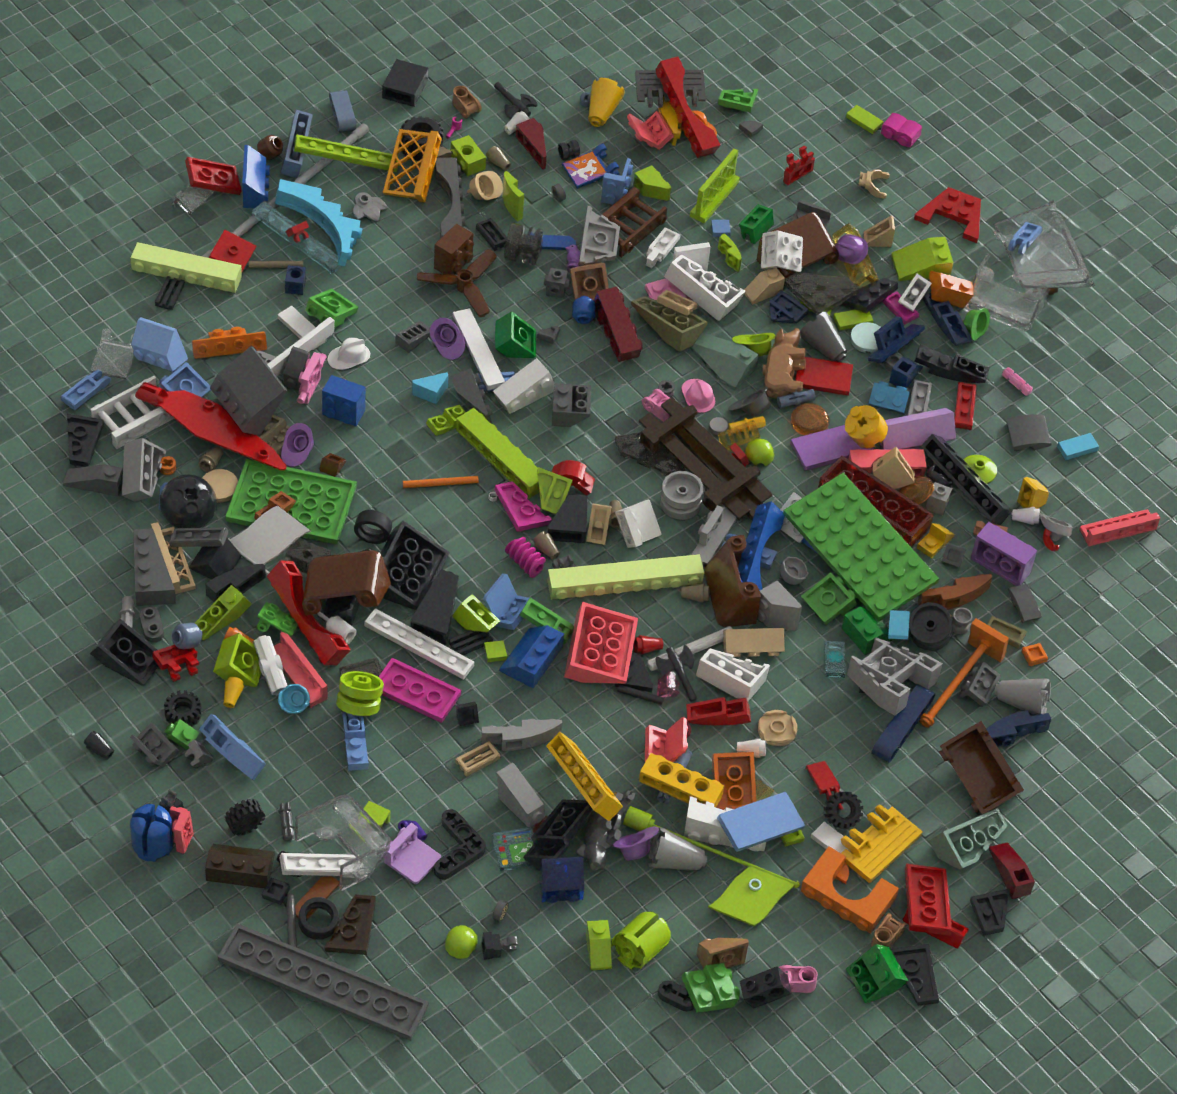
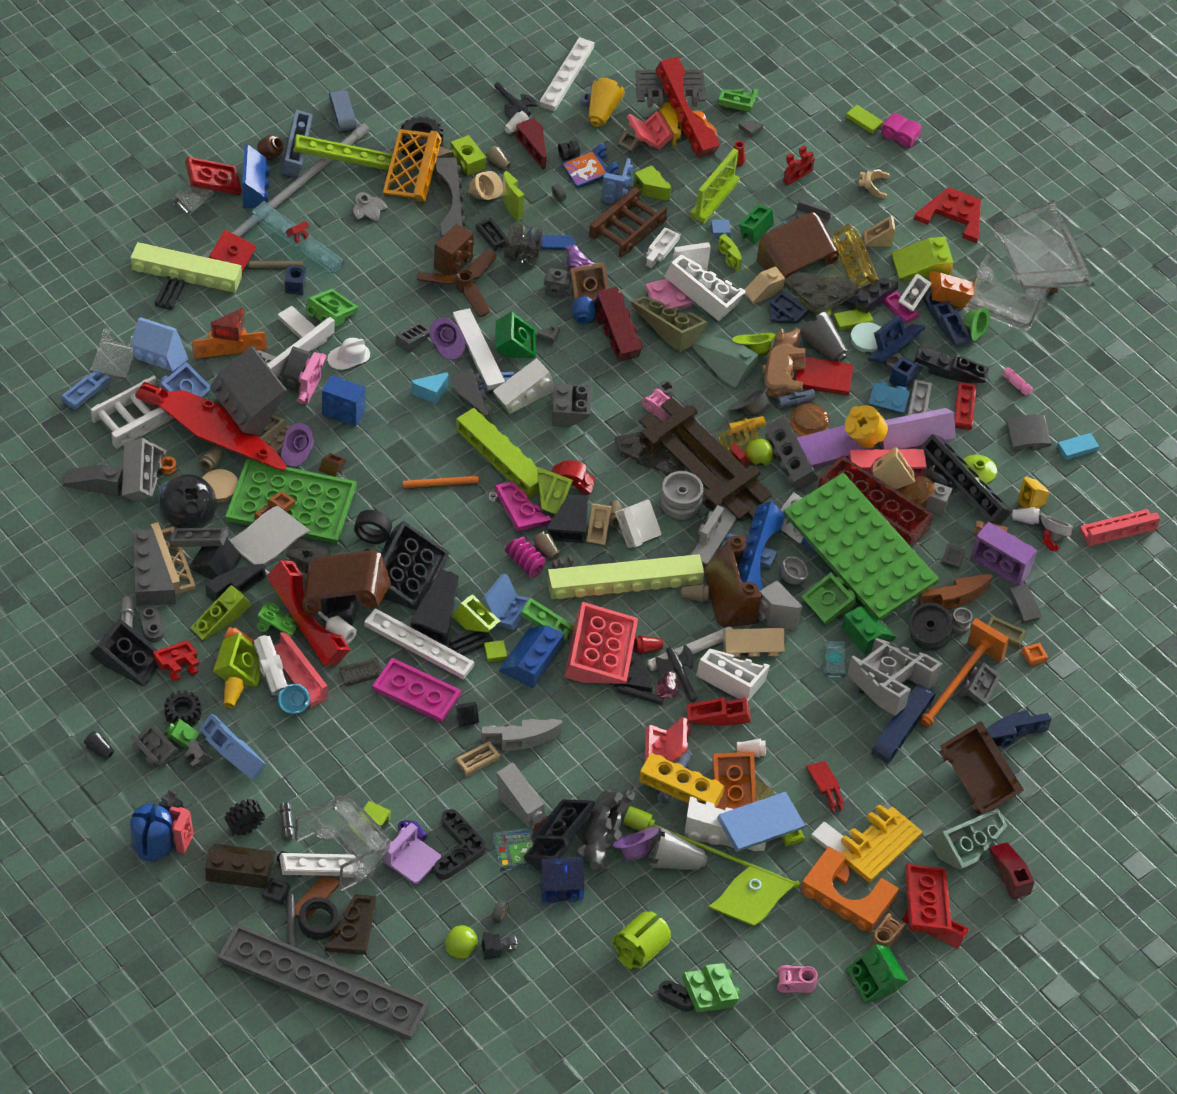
(83, 438): black wing -> none
(186, 636): sand blue head -> none
(229, 326): none -> clear red slope
(326, 214): medium azure arch -> none
(355, 742): medium blue slope -> none
(359, 693): lime wheel -> none
(405, 83): black brick -> none
(445, 422): lime slope -> none
(455, 126): dark pink hand -> none
(465, 101): medium nougat piece -> none
(566, 74): none -> white plate
(584, 776): yellow brick -> none
(598, 239): light grey wing -> none
(599, 945): lime slope -> none
(629, 141): none -> dark tan slope
(677, 302): tan tile -> none
(699, 395): bright pink piece -> none
(718, 425): light grey tile -> none
(722, 950): medium nougat slope -> none
(741, 158): none -> red cone
(765, 987): black brick -> none
(777, 728): tan tile -> none
(781, 251): white bracket -> none
(804, 473): none -> dark grey brick
(852, 249): medium lavender piece -> none
(855, 809): black tyre -> none
(899, 624): medium azure slope -> none
(919, 970): black wing -> none
(935, 540): yellow slope -> none
(991, 911): black wing -> none
(1025, 237): medium blue hinge -> none
(1025, 694): light grey cone -> none

